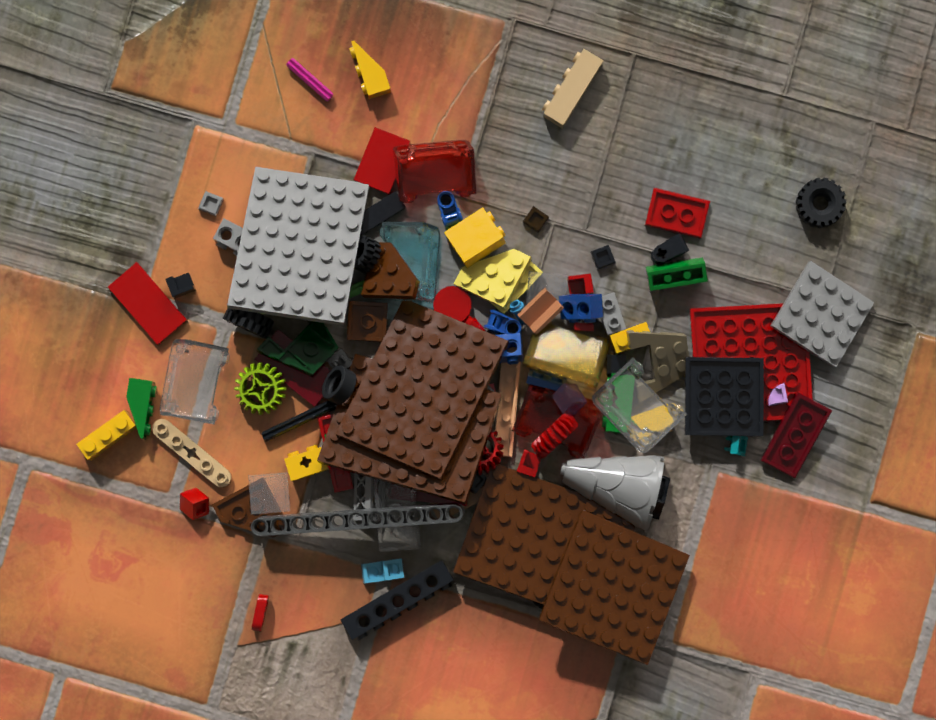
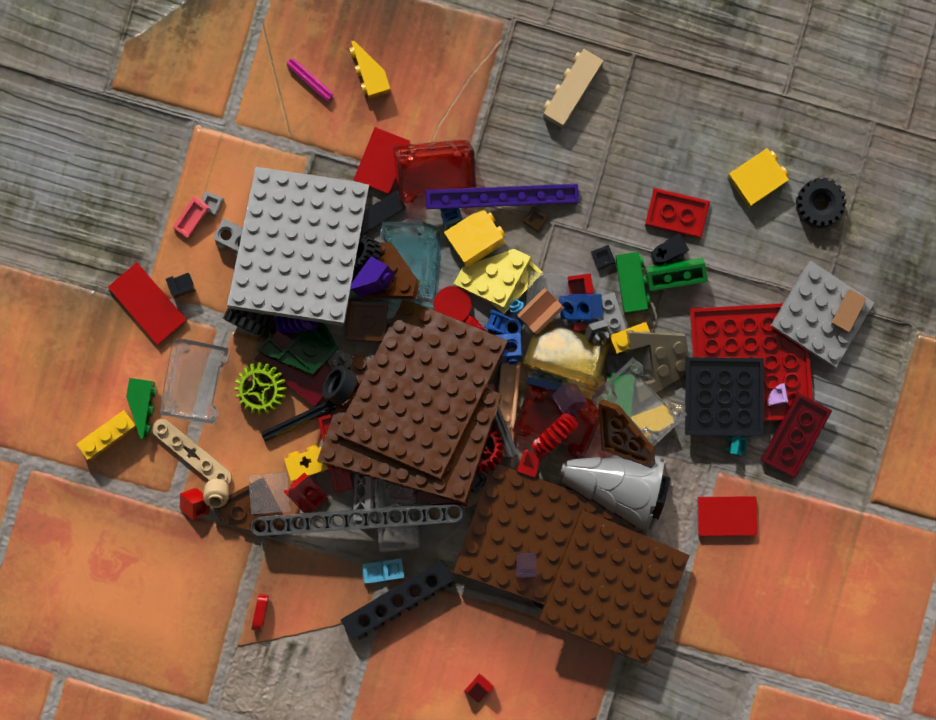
(191, 217): none -> coral tile
(216, 493): none -> tan head
(291, 325): none -> dark purple piece
(306, 493): none -> red plate
(372, 278): none -> dark purple slope
(479, 688): none -> red panel
(501, 196): none -> dark purple tile
(505, 435): none -> dark grey axle
(526, 565): none -> panel
(596, 331): none -> dark grey tile
(622, 436): none -> reddish brown plate
(632, 282): none -> green brick
(727, 516): none -> red tile
(758, 177): none -> yellow brick
(848, 310): none -> medium nougat tile

